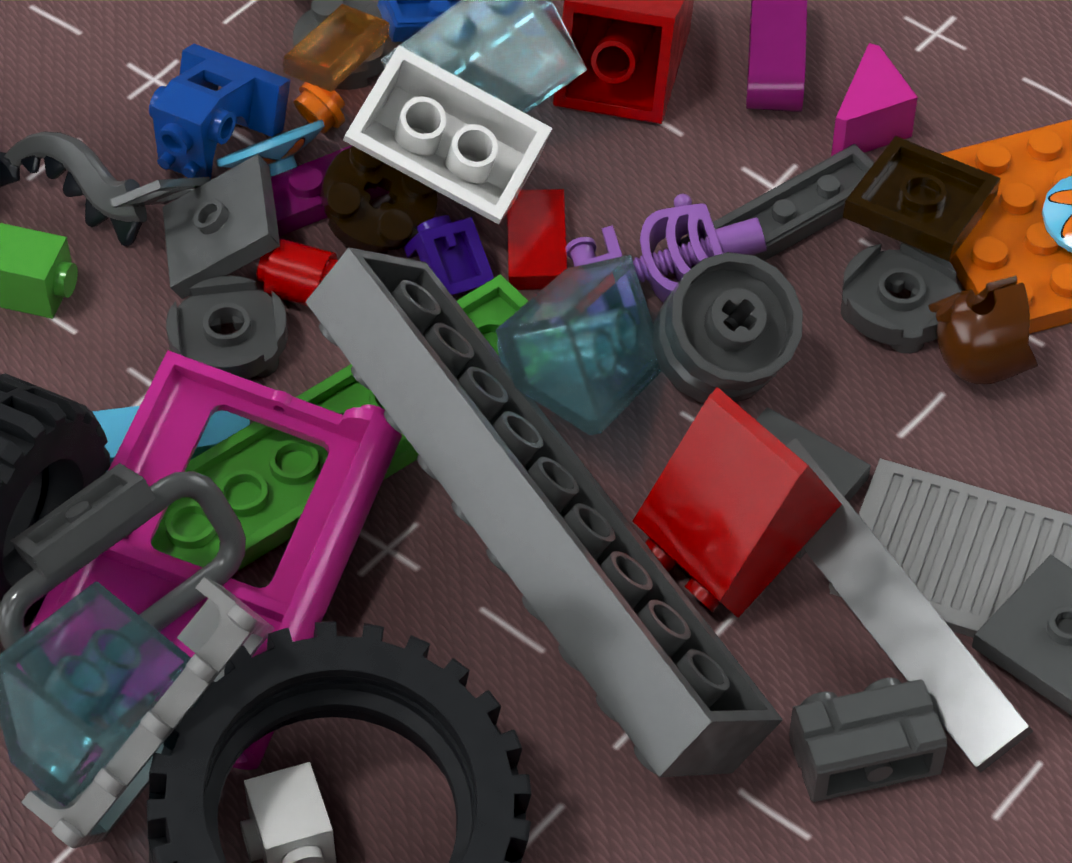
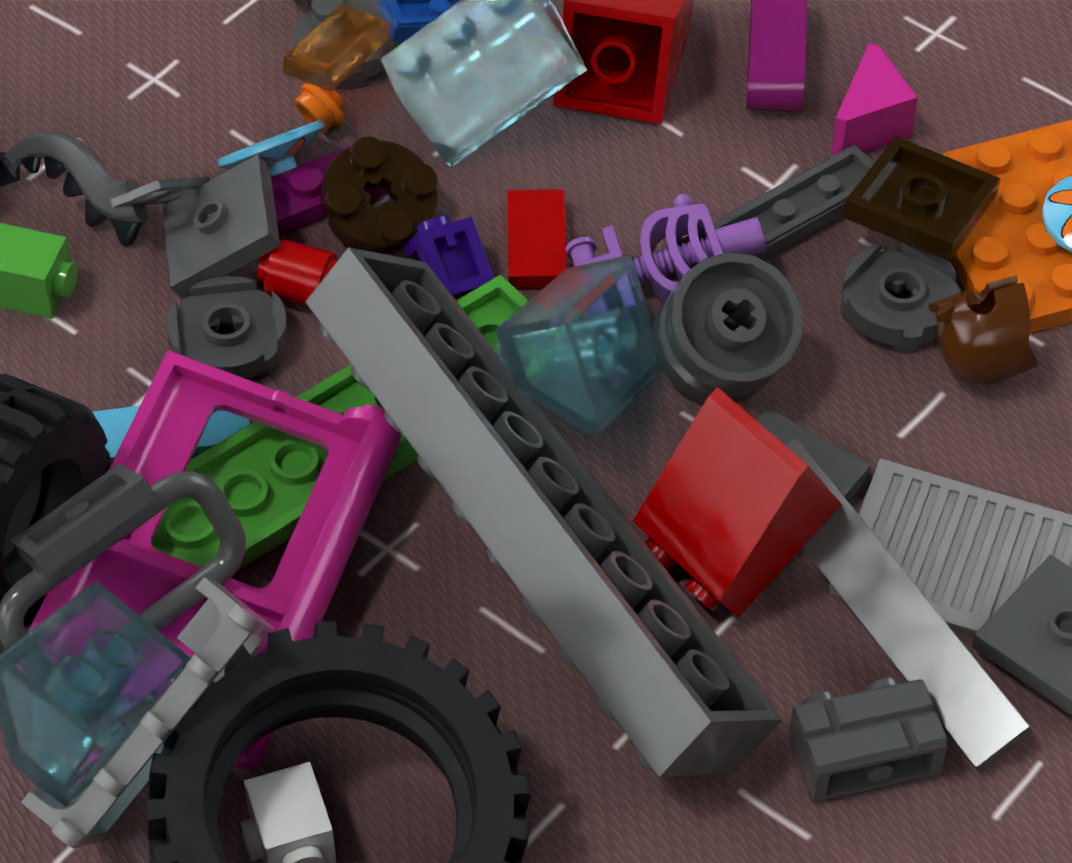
(195, 115): blue tile -> none
(448, 134): white slope -> none

